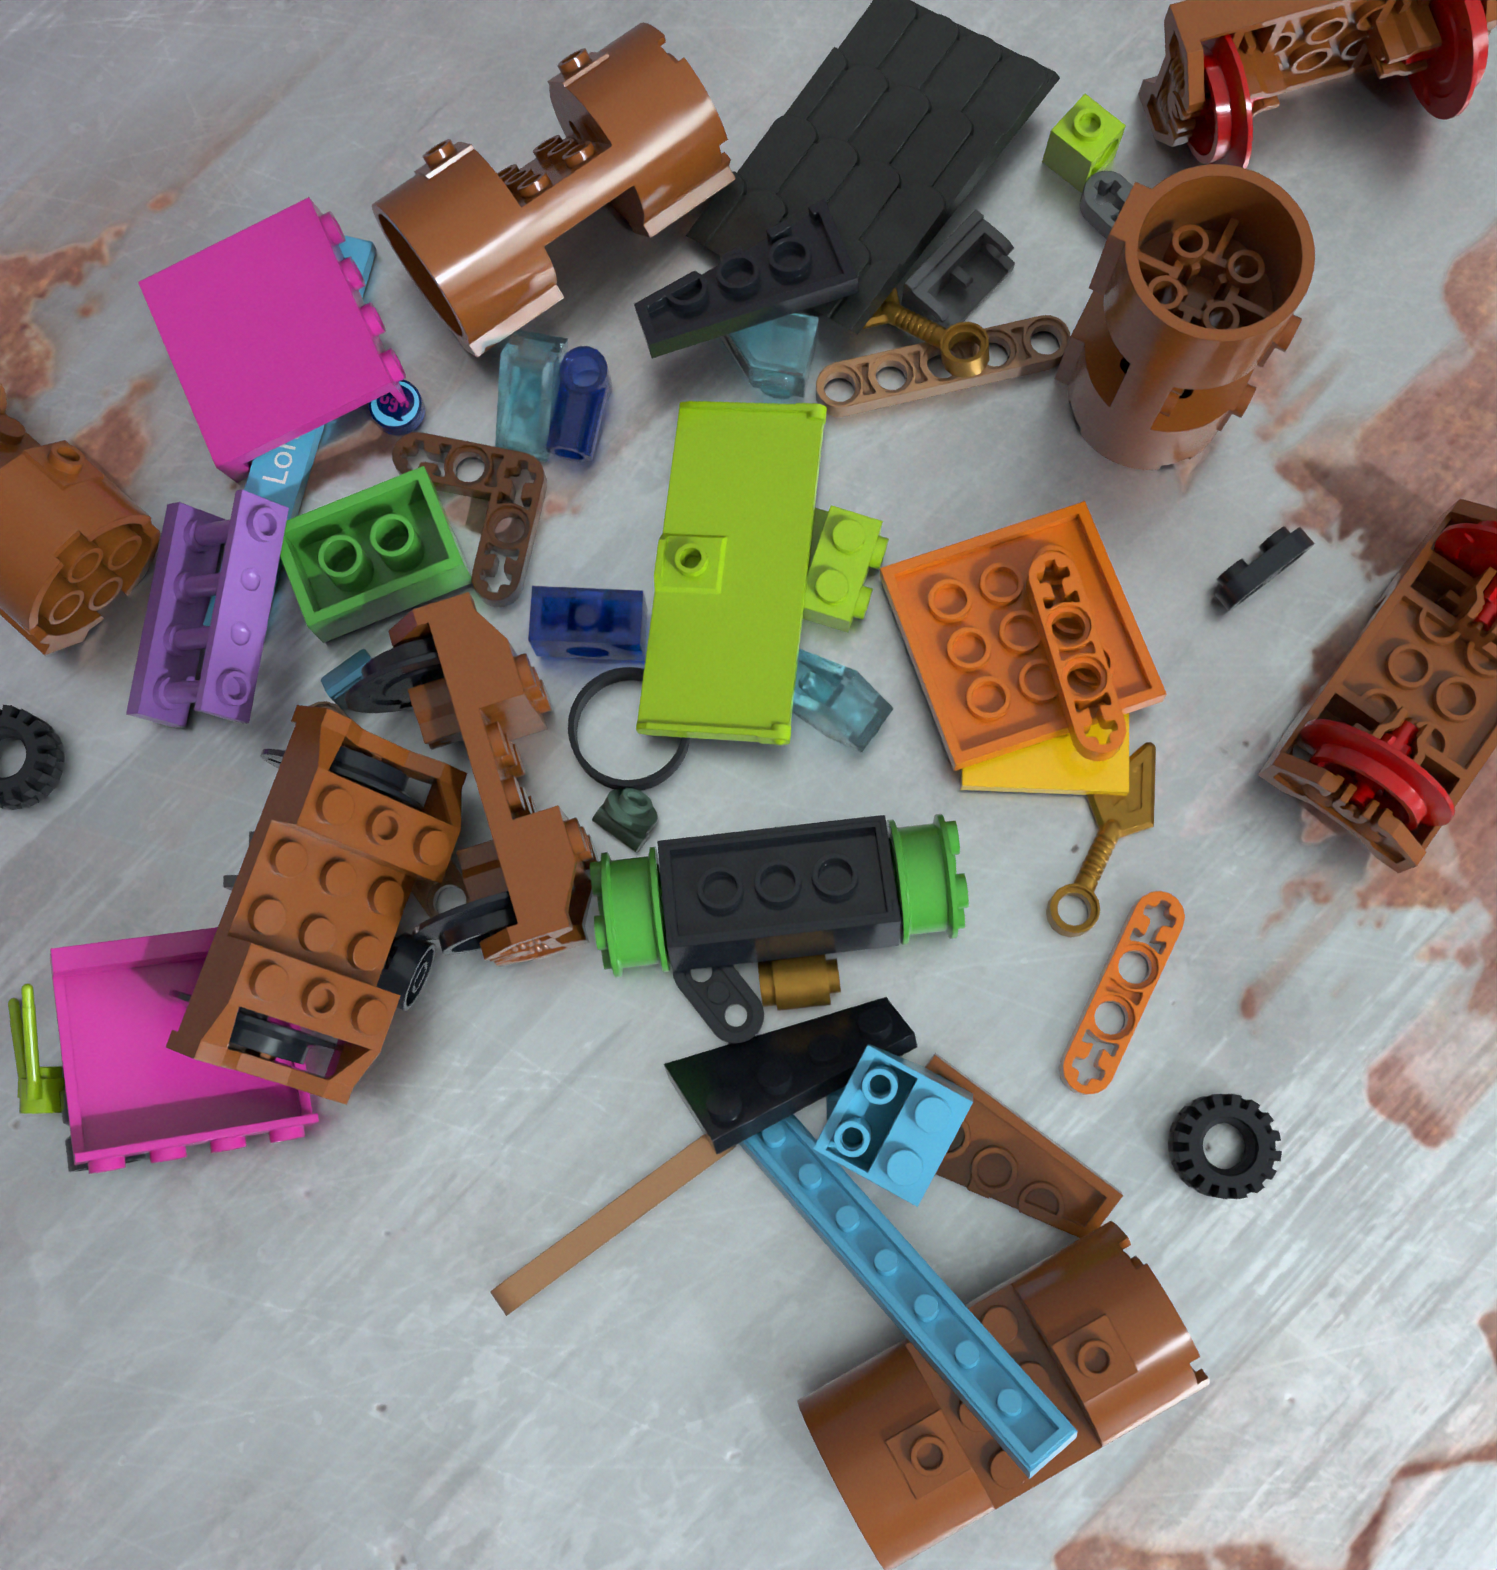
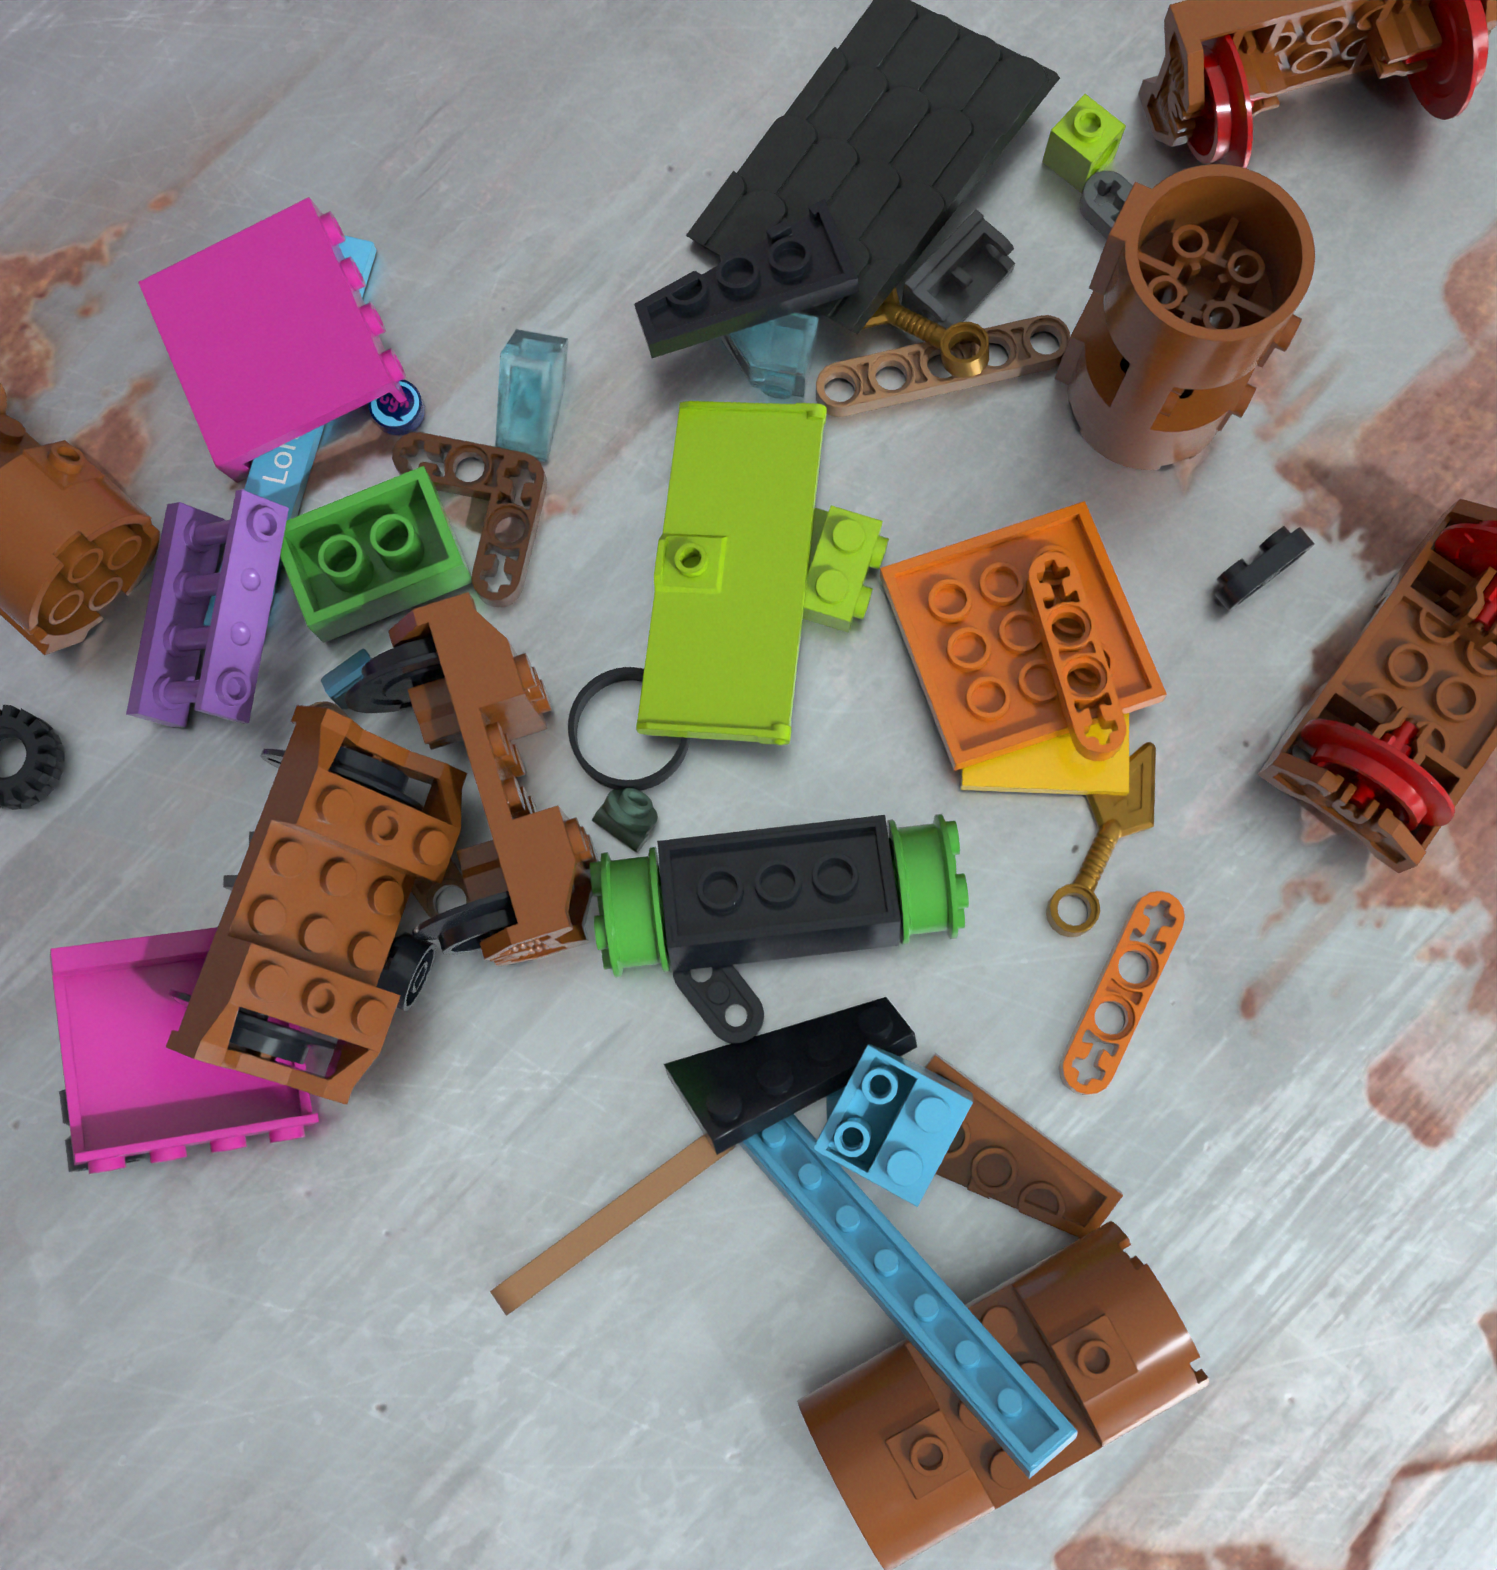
(36, 1084): lime plant -> none
(578, 407): clear blue piece -> none
(588, 623): clear blue brick -> none
(634, 138): dark orange cylinder -> none
(798, 982): pearl gold brick -> none
(838, 701): clear light blue slope -> none
(1258, 1139): black tyre -> none

